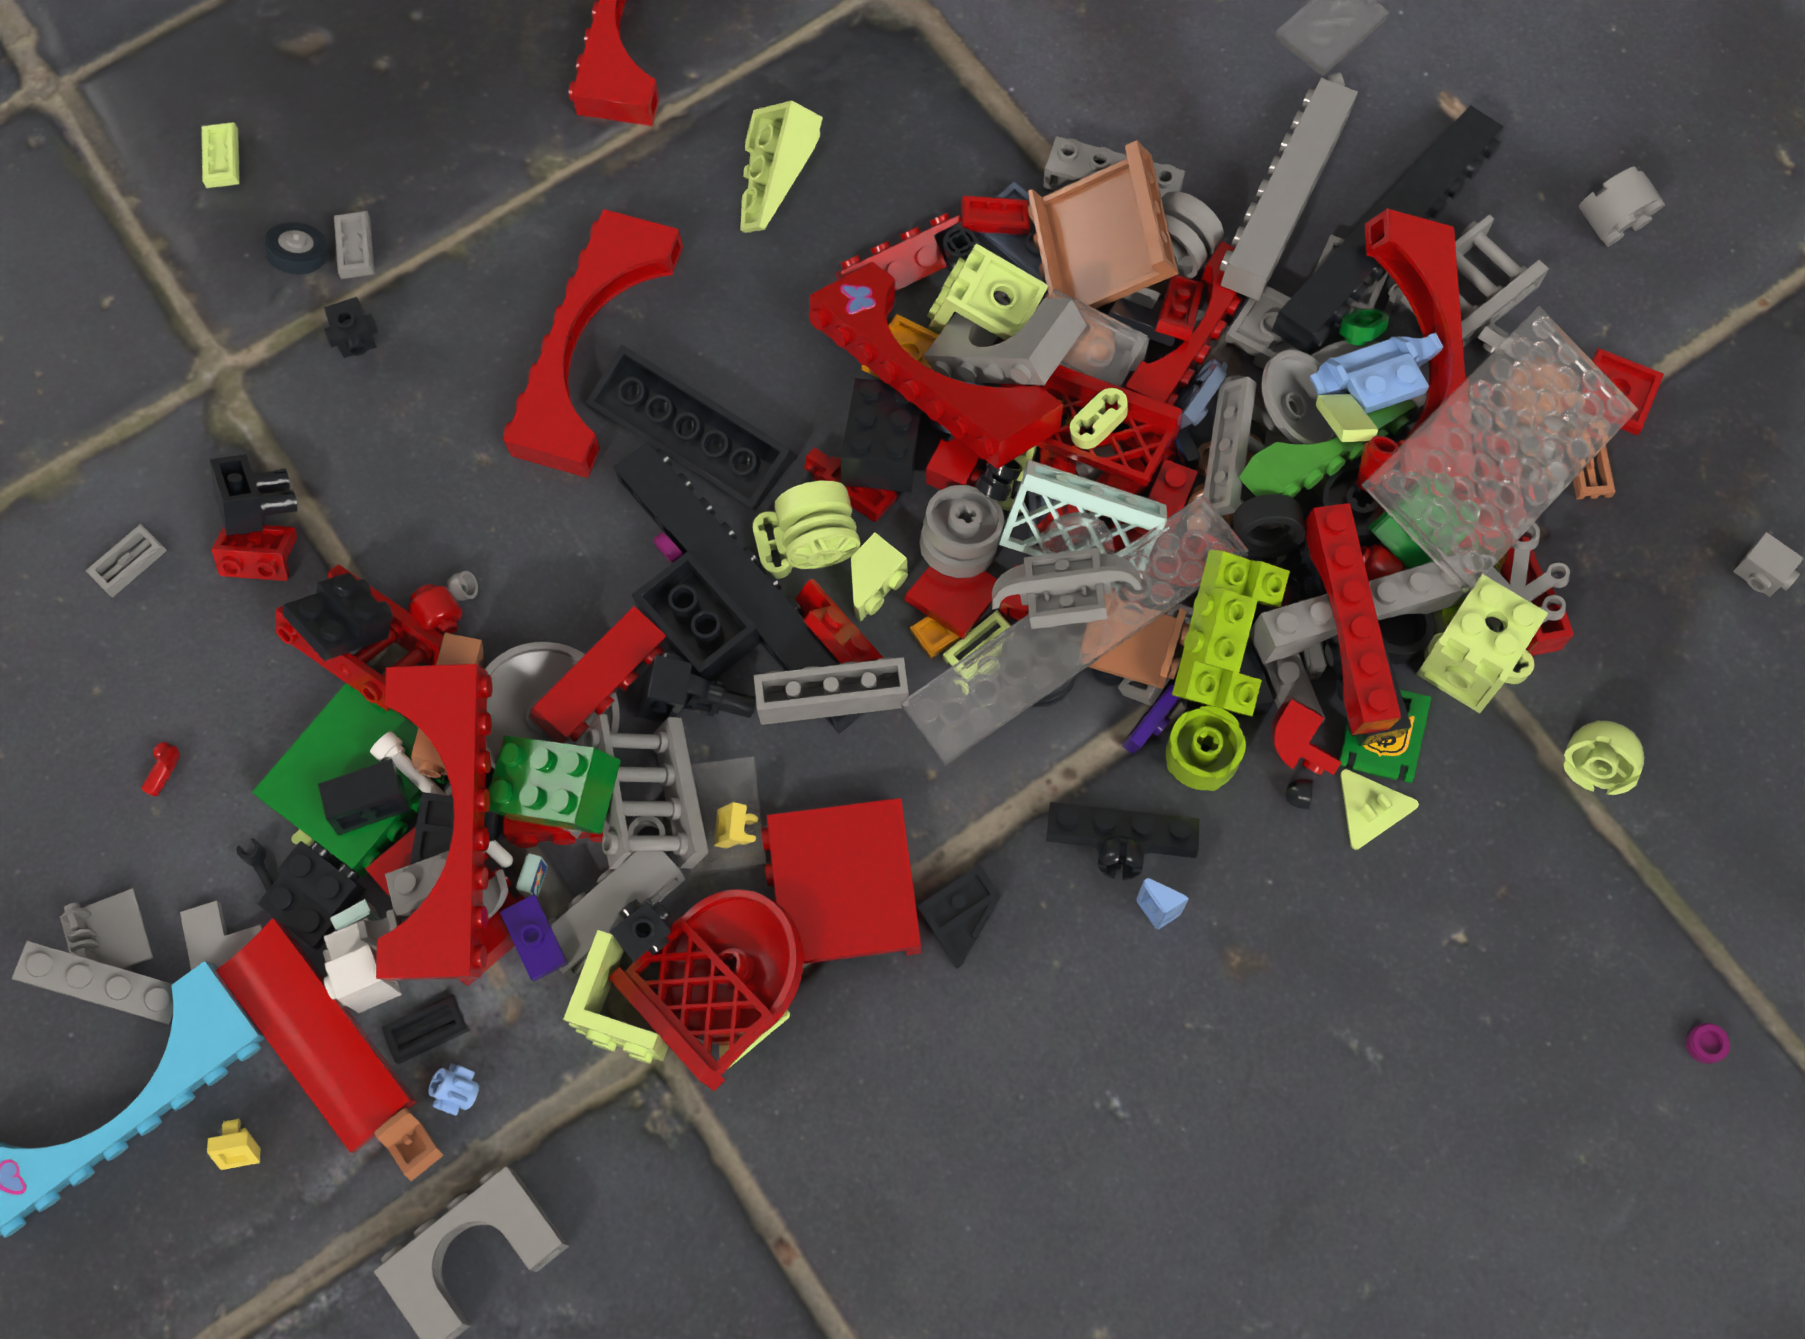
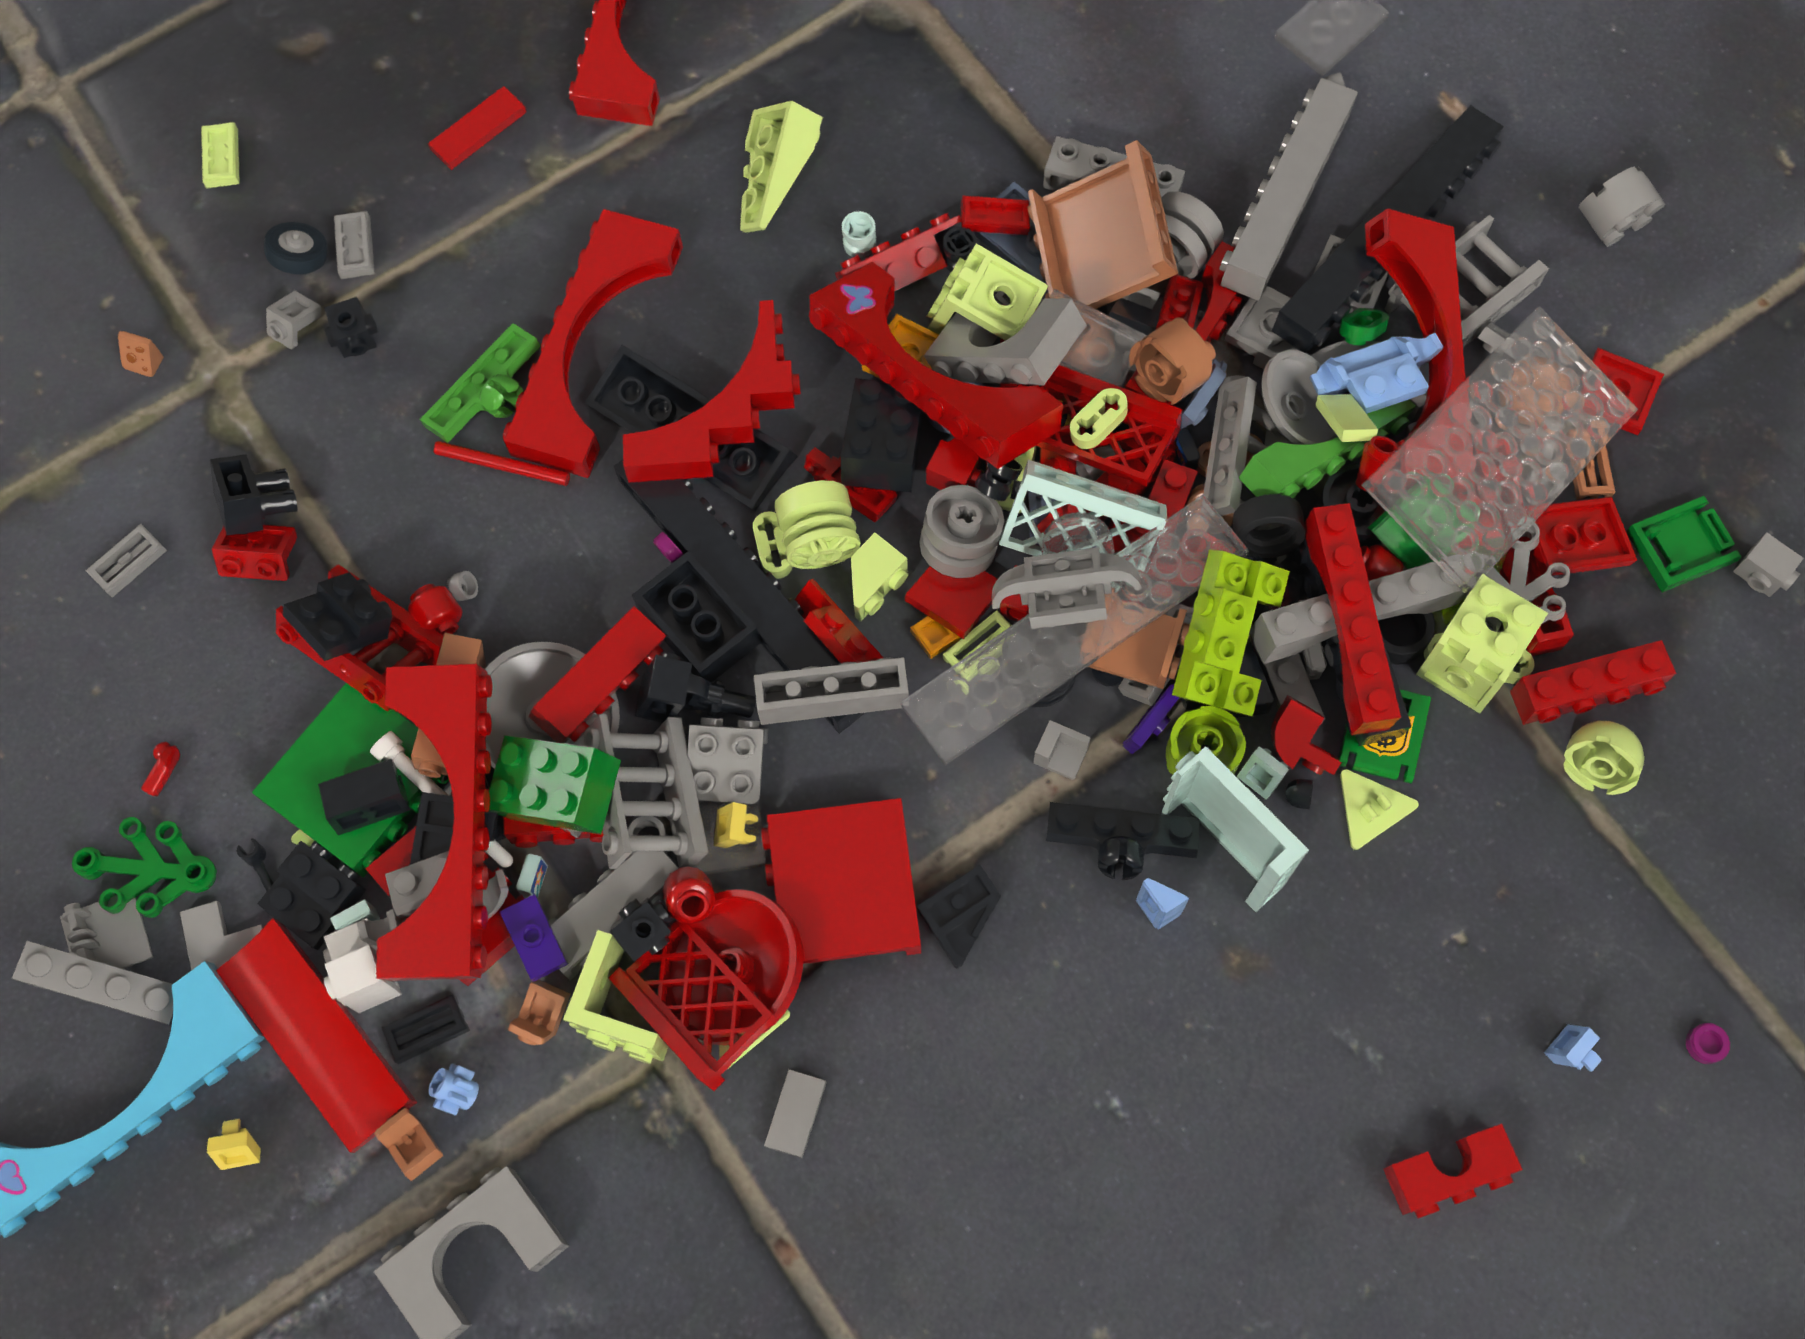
(139, 354): none -> nougat slope
(148, 870): none -> green plant
(289, 316): none -> light grey bracket
(477, 128): none -> red tile
(484, 385): none -> bright green plate
(501, 463): none -> red bar
(540, 1013): none -> nougat bracket
(688, 895): none -> red head
(691, 444): none -> red arch
(727, 760): none -> light grey bracket
(795, 1113): none -> light grey tile
(858, 234): none -> light aqua wheel
(1061, 750): none -> light grey panel
(1172, 361): none -> nougat brick
(1236, 822): none -> light aqua panel
(1263, 772): none -> light aqua tile
(1485, 1159): none -> red arch
(1574, 1048): none -> light blue tile
(1582, 536): none -> red tile
(1593, 682): none -> red brick
(1686, 540): none -> green container

